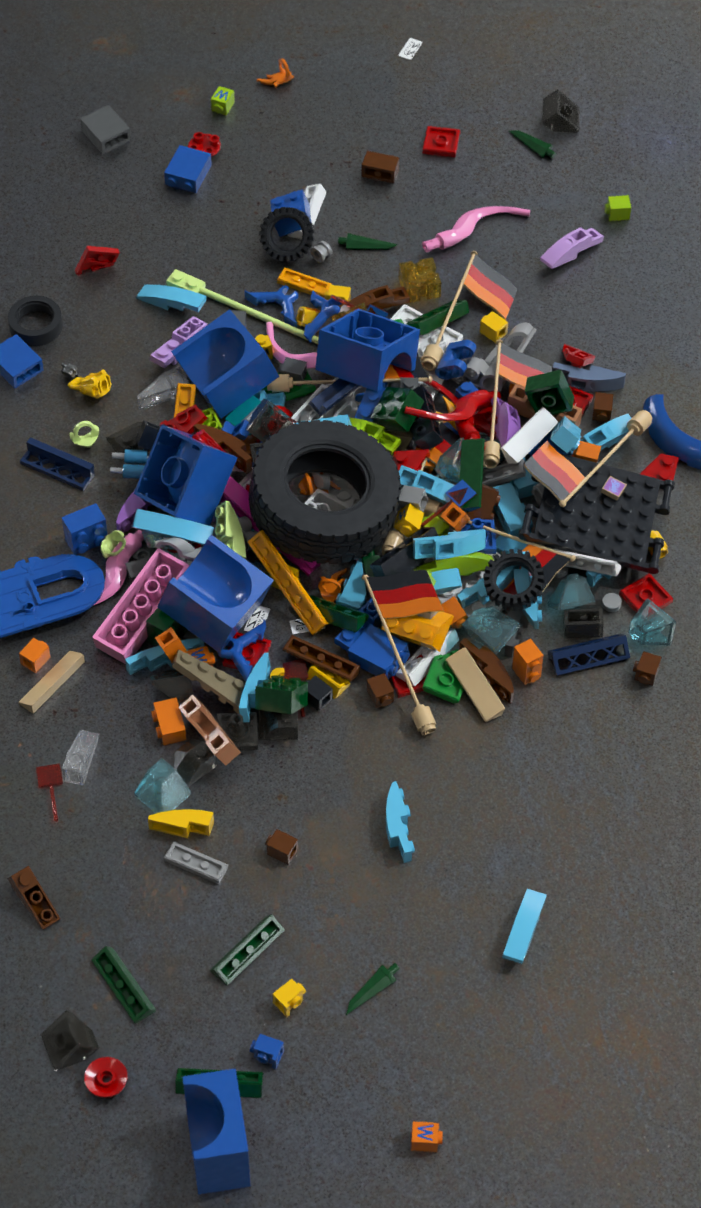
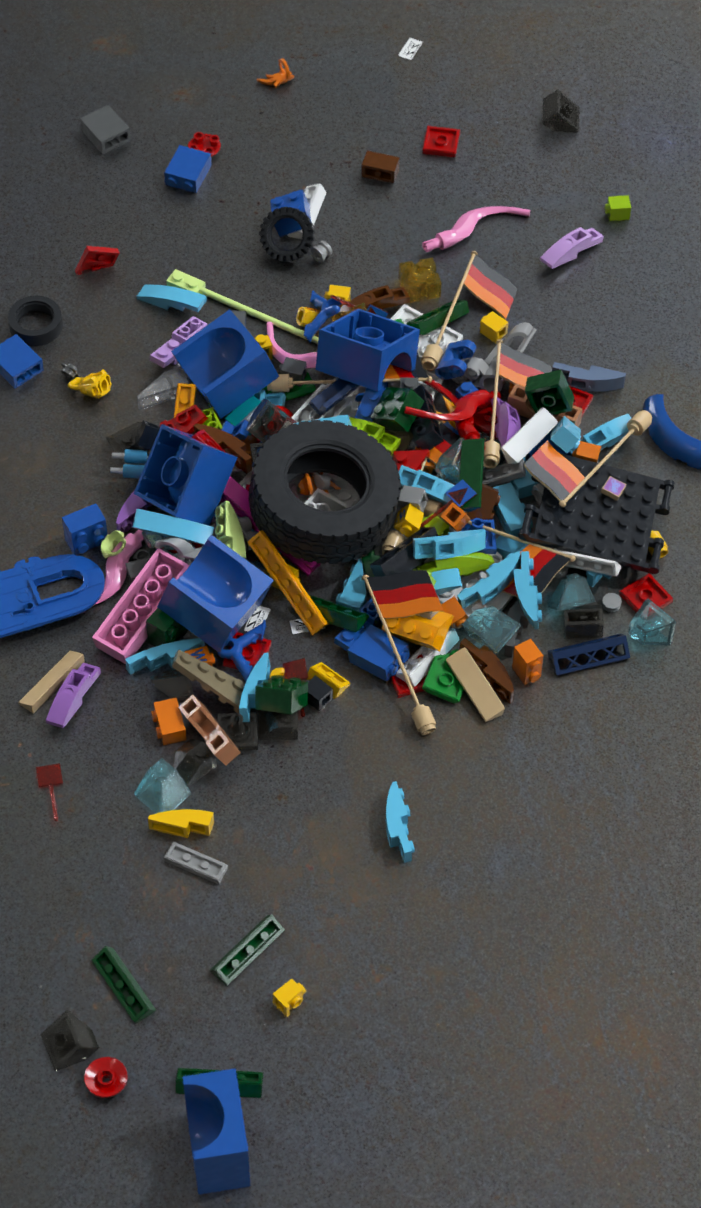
(33, 897): reddish brown slope -> none
(34, 655): orange brick -> none
(64, 461): dark blue fence -> none
(70, 694): none -> medium lavender slope
(80, 757): clear slope -> none
(86, 440): yellowish green piece -> none
(170, 643): orange brick -> none
(222, 100): lime brick -> none
(267, 1050): blue brick -> none
(279, 297): blue piece -> none
(281, 846): reddish brown brick -> none
(303, 282): light orange tile -> none
(321, 658): reddish brown slope -> none
(331, 588): orange piece -> none
(360, 242): dark green bar -> none
(379, 981): dark green bar -> none
(380, 690): reddish brown brick -> none
(426, 1136): orange brick -> none
(514, 559): black tyre -> none
(524, 926): medium azure slope -> none
(537, 145): dark green bar -> none
(577, 357): red wing -> none
(602, 407): reddish brown brick -> none
(647, 668): reddish brown brick -> none
(662, 467): red wing -> none

